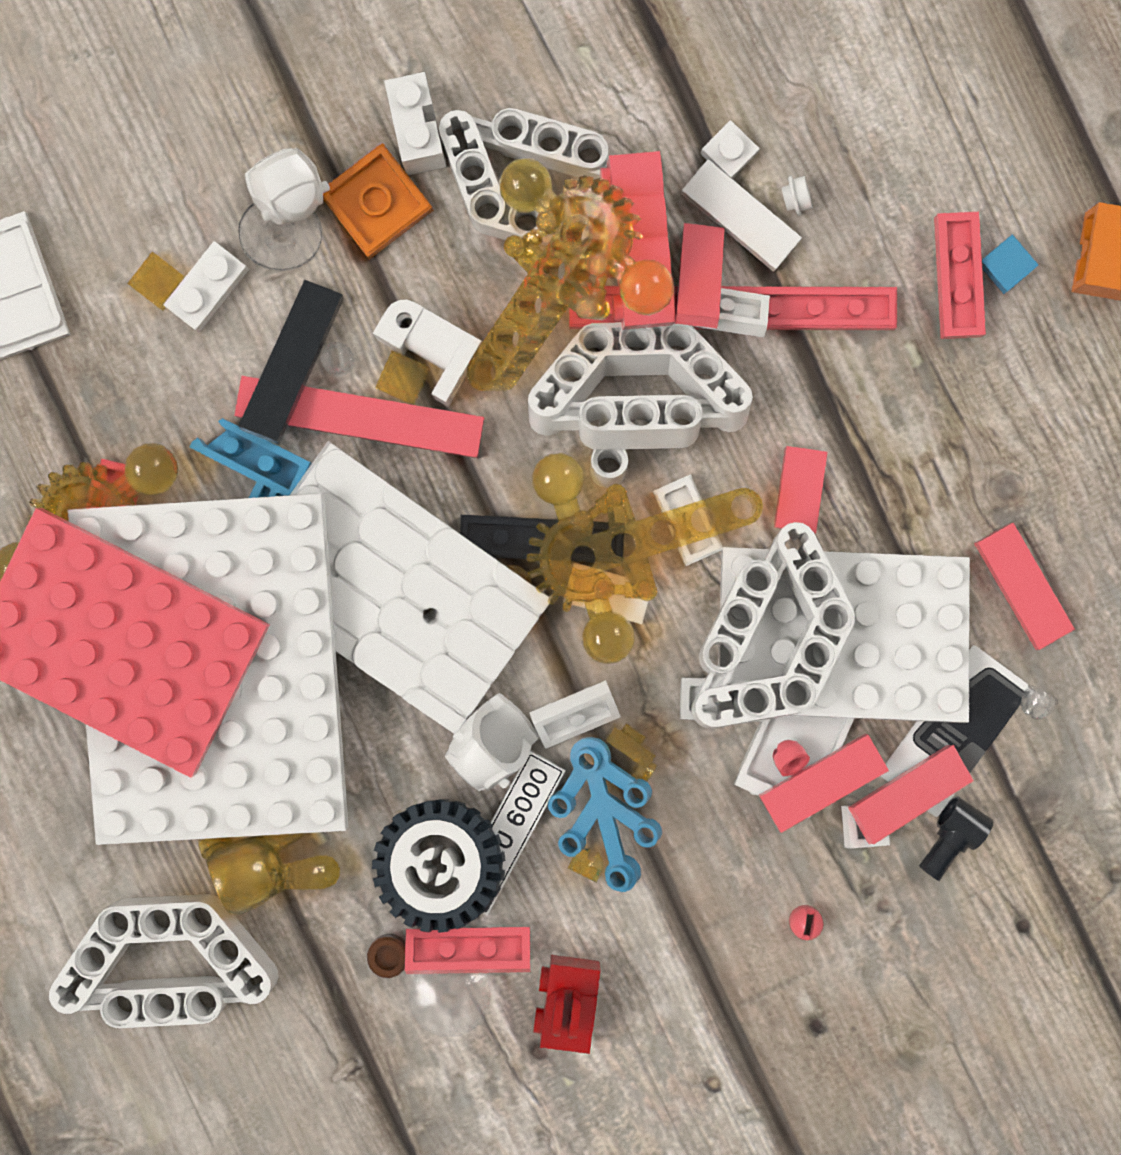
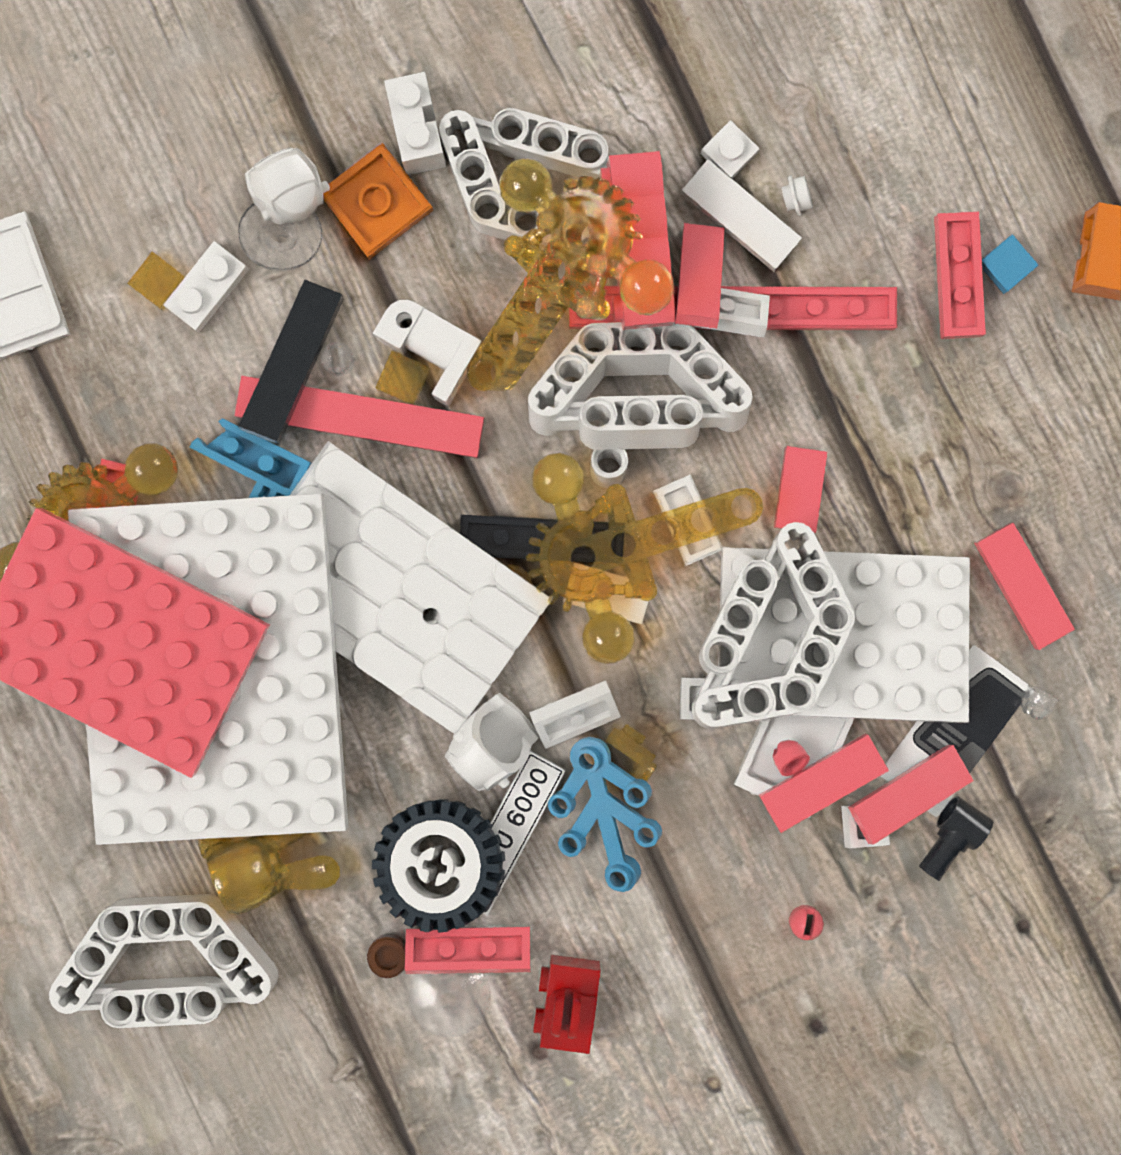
(585, 867): clear yellow hinge -> none

